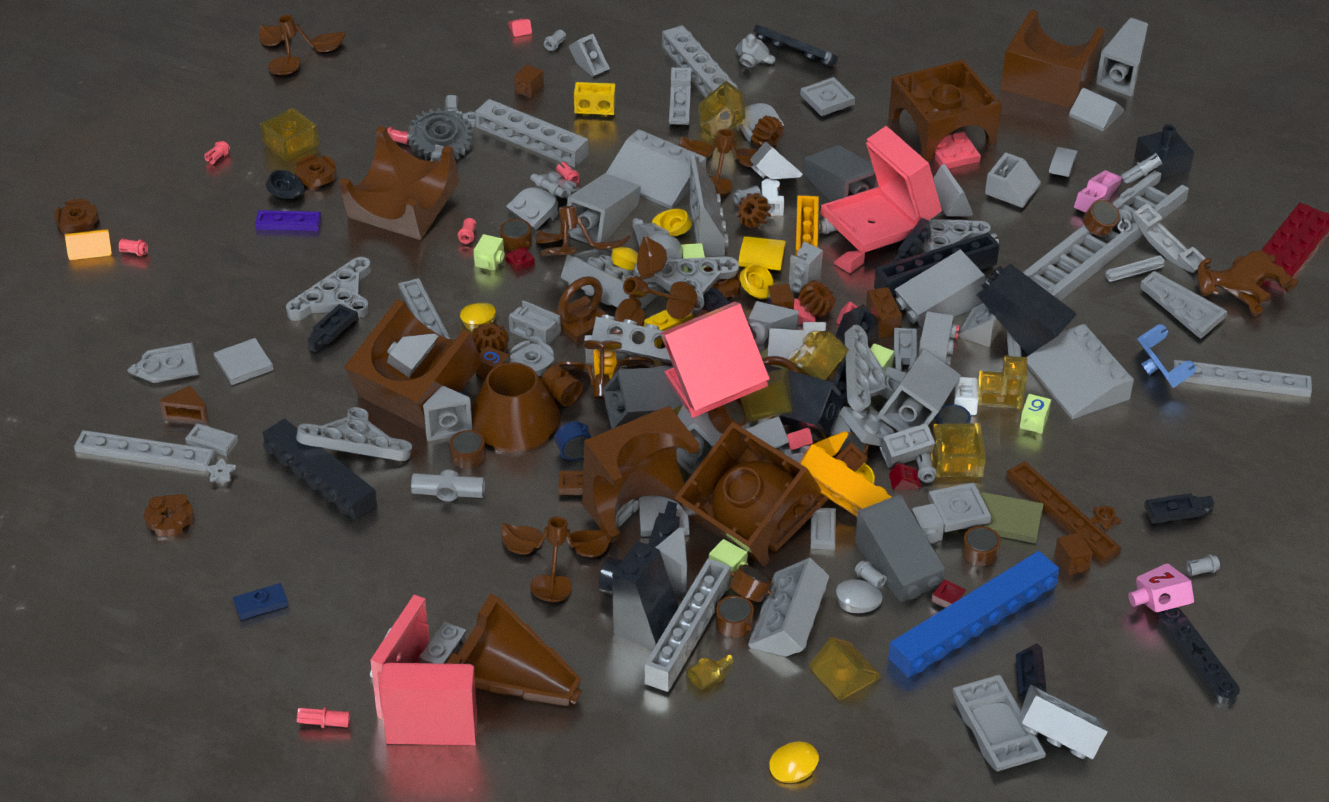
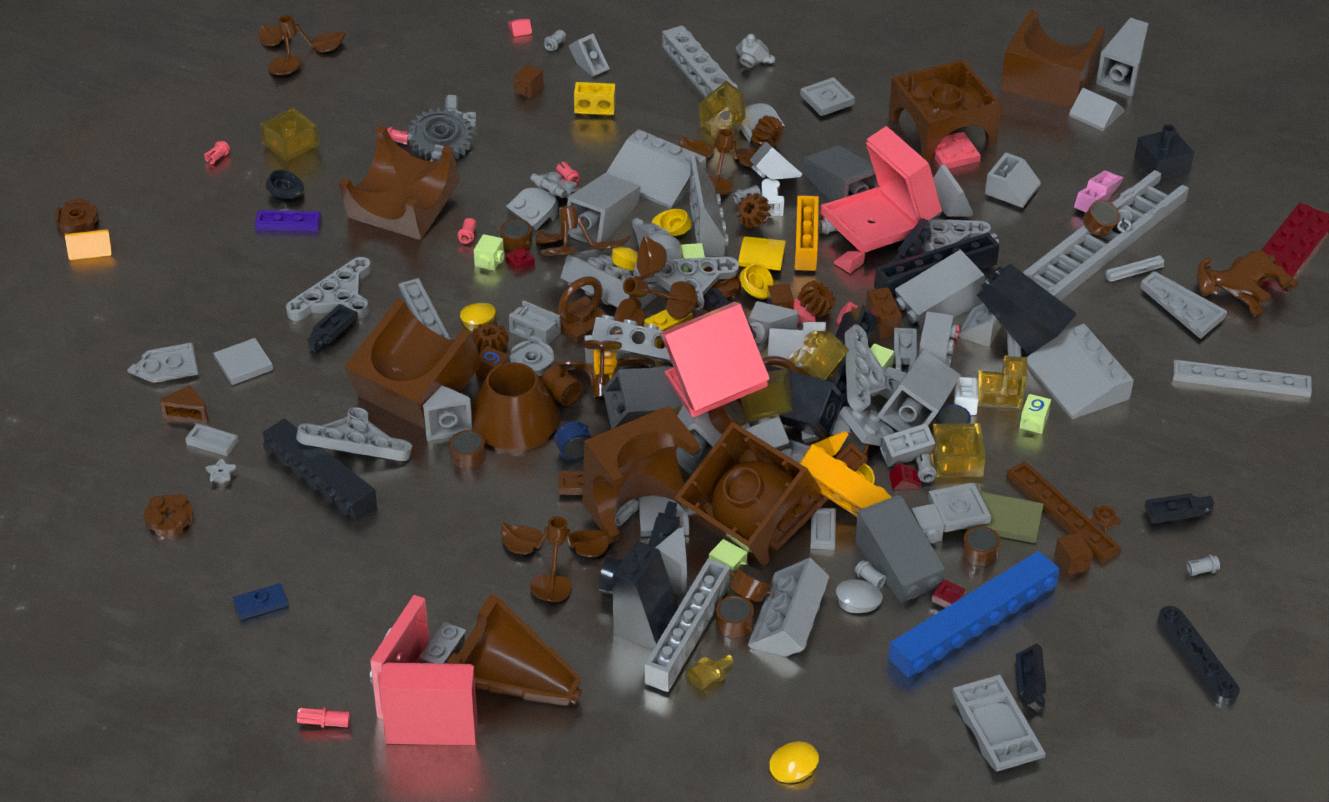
(138, 247): coral pin -> none
(144, 450): light grey tile -> none
(324, 170): reddish brown plate -> none
(410, 352): light grey slope -> none
(448, 485): light grey piece -> none
(532, 133): light grey brick -> none
(680, 95): light grey slope -> none
(799, 439): coral slope -> none
(805, 266): light grey hinge -> none
(810, 51): black piece -> none
(843, 668): clear yellow slope -> none
(1062, 723): slope -> none
(1063, 161): light grey slope -> none
(1141, 169): light grey axle -> none
(1162, 589): bright pink torso -> none
(1164, 241): light grey slope -> none
(1176, 375): medium blue piece -> none

